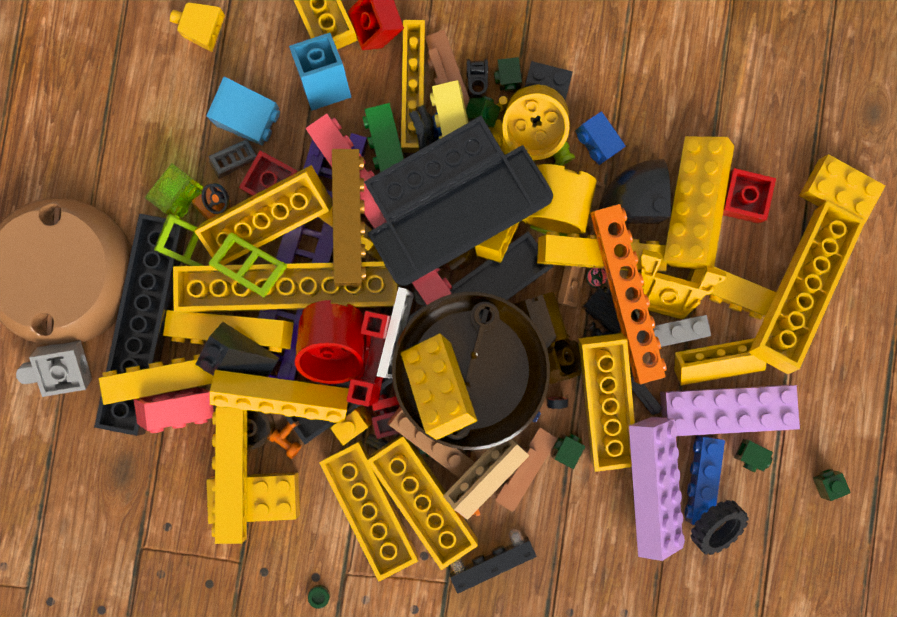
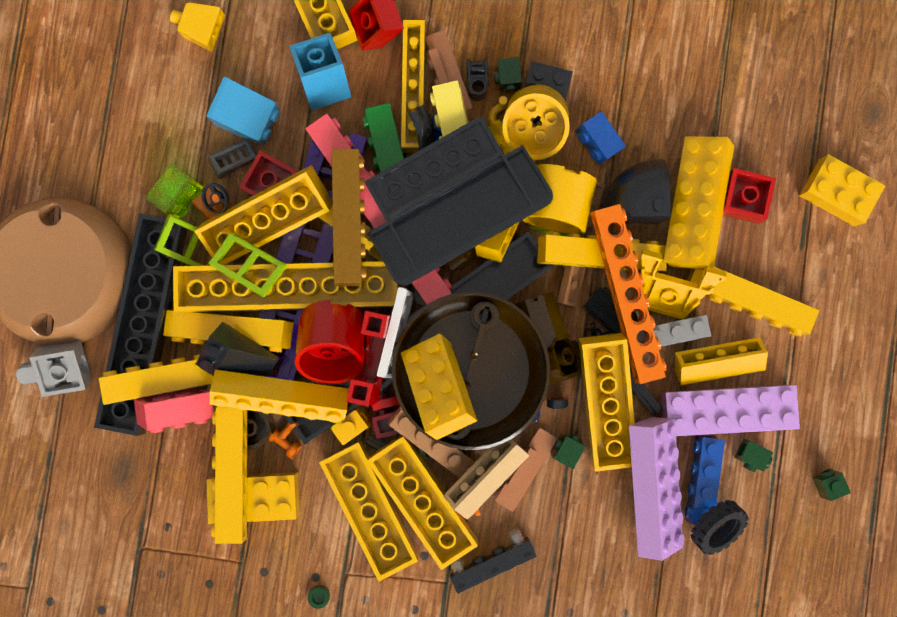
(483, 107): dark green brick -> none
(563, 155): lime wheel -> none
(596, 277): tile -> none
(807, 288): yellow brick -> none

